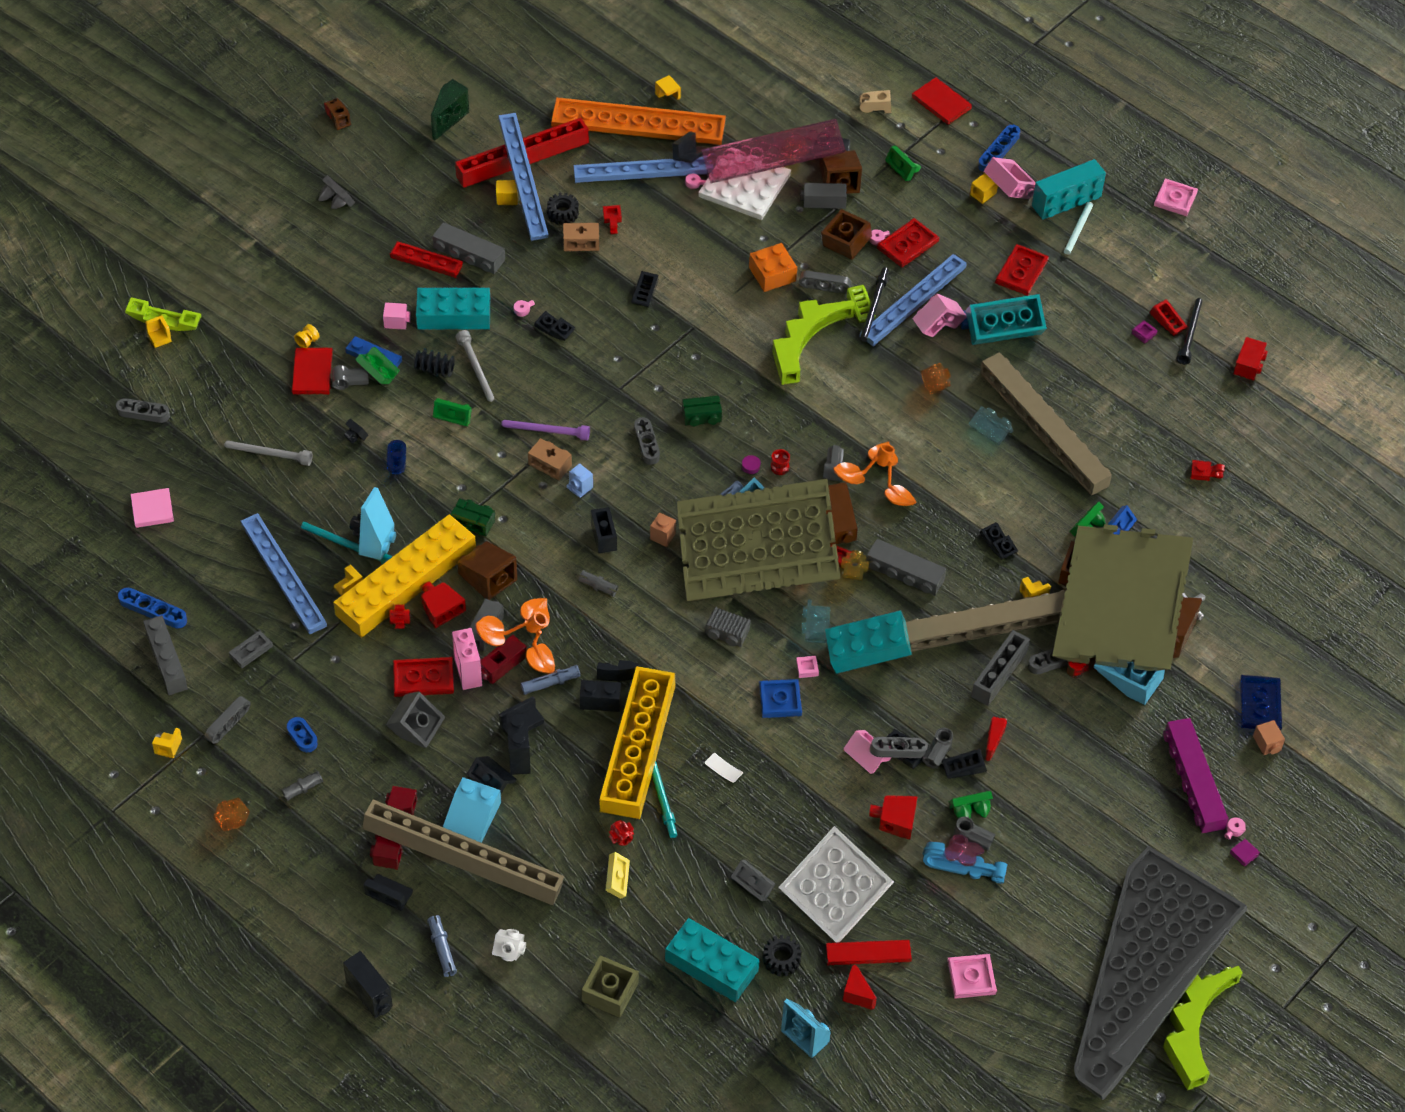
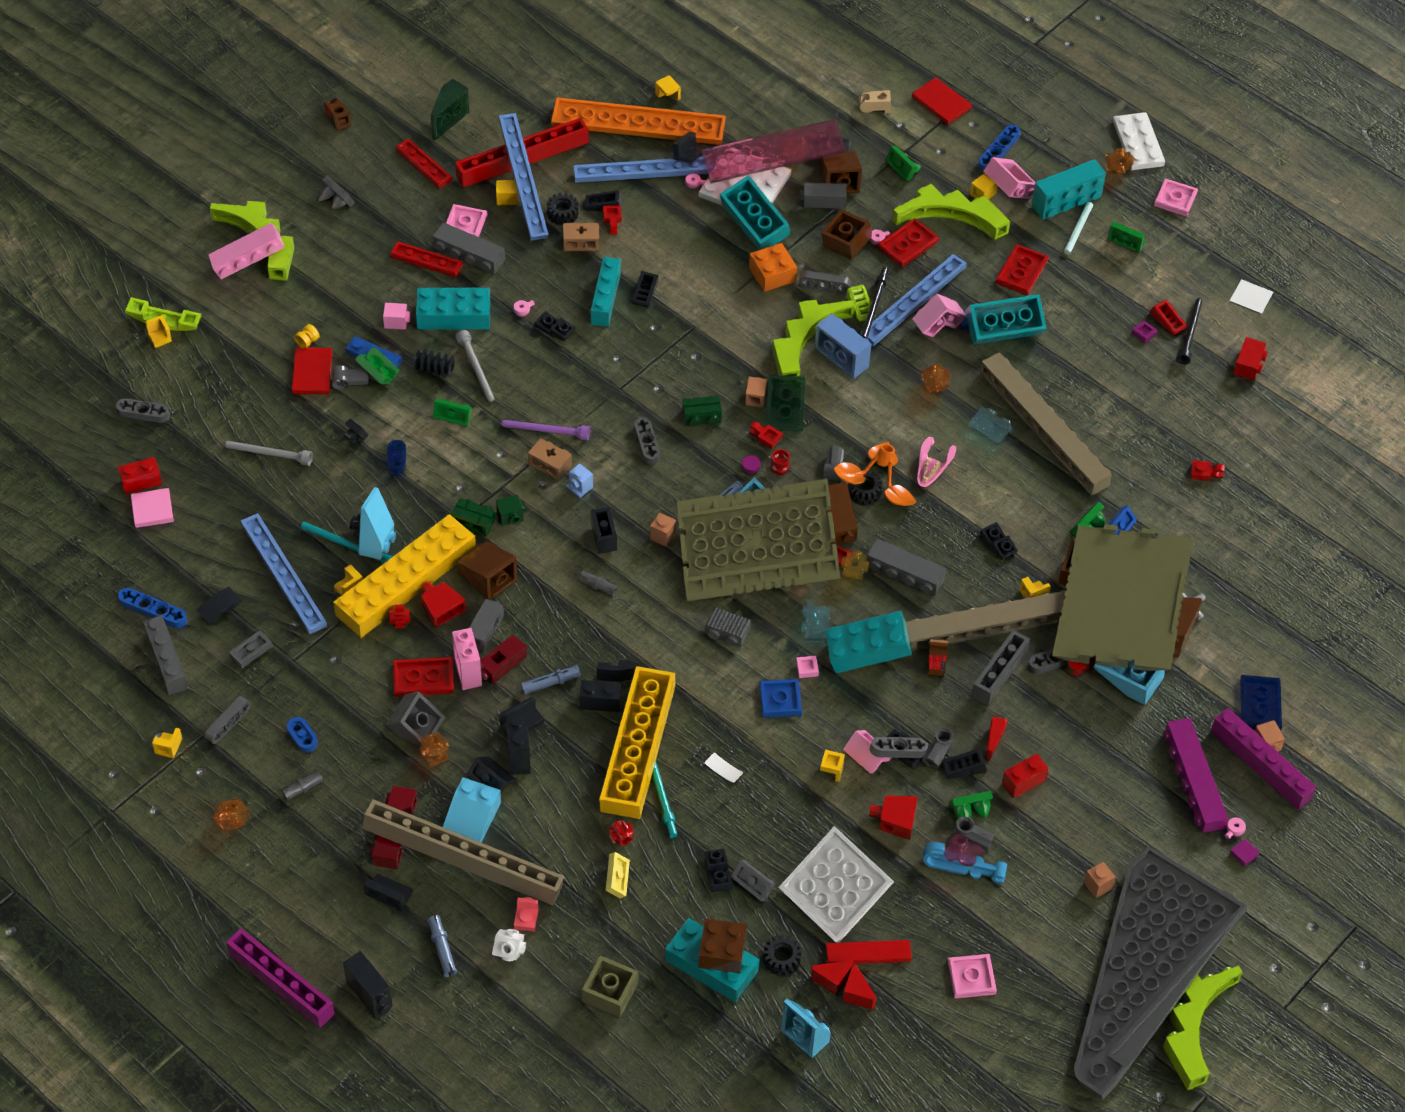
(139, 475): none -> red brick
(218, 604): none -> black slope
(246, 251): none -> bright pink brick
(251, 219): none -> lime arch
(280, 978): none -> magenta brick
(424, 163): none -> red tile
(434, 749): none -> clear orange brick
(467, 219): none -> bright pink tile
(510, 510): none -> dark green brick
(526, 914): none -> coral bracket
(536, 618): orange plant -> none
(605, 291): none -> teal brick
(613, 197): none -> black slope
(718, 870): none -> black slope
(722, 945): none -> reddish brown brick
(755, 213): none -> teal brick
(756, 392): none -> nougat brick
(767, 436): none -> red plate
(786, 402): none -> clear green slope
(832, 975): none -> red slope
(833, 763): none -> yellow panel
(843, 346): none -> medium blue brick
(869, 495): none -> black tyre
(929, 468): none -> bright pink animal
(937, 657): none -> leg
(956, 206): none -> lime arch
(1025, 775): none -> red brick
(1099, 880): none -> nougat brick
(1113, 160): none -> clear orange brick
(1126, 237): none -> green bracket
(1139, 139): none -> white plate
(1251, 296): none -> white sticker
(1263, 758): none -> magenta brick

